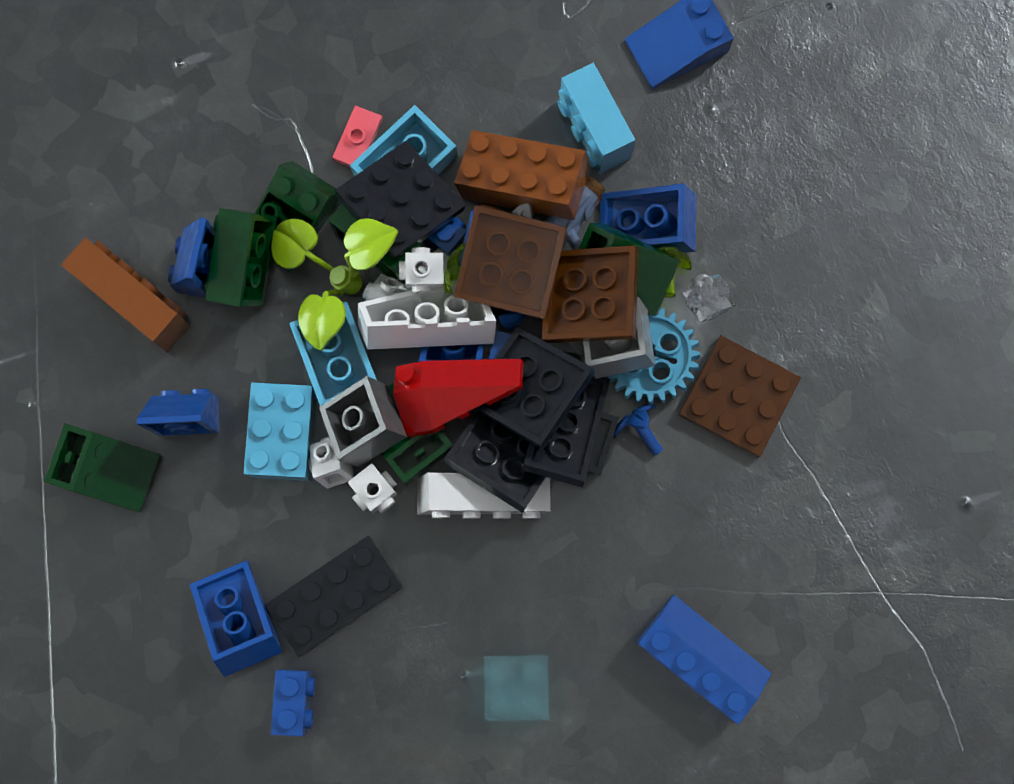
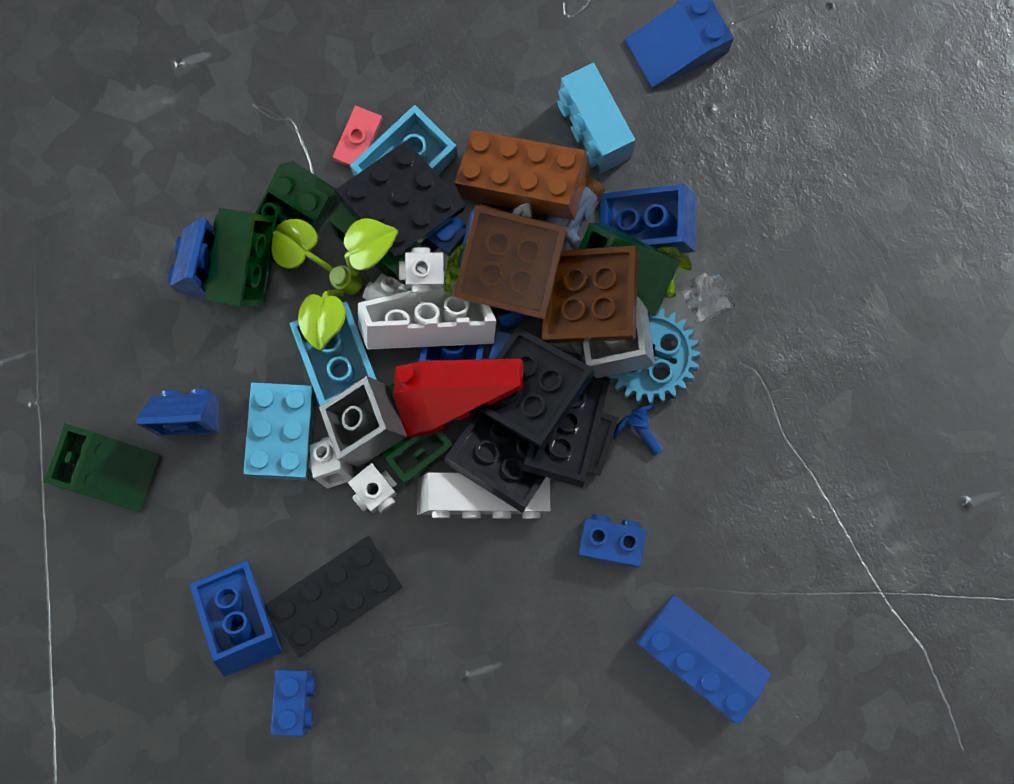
(120, 288): dark orange brick -> none
(516, 687): clear light blue brick -> none
(612, 541): none -> blue brick
(739, 396): reddish brown plate -> none

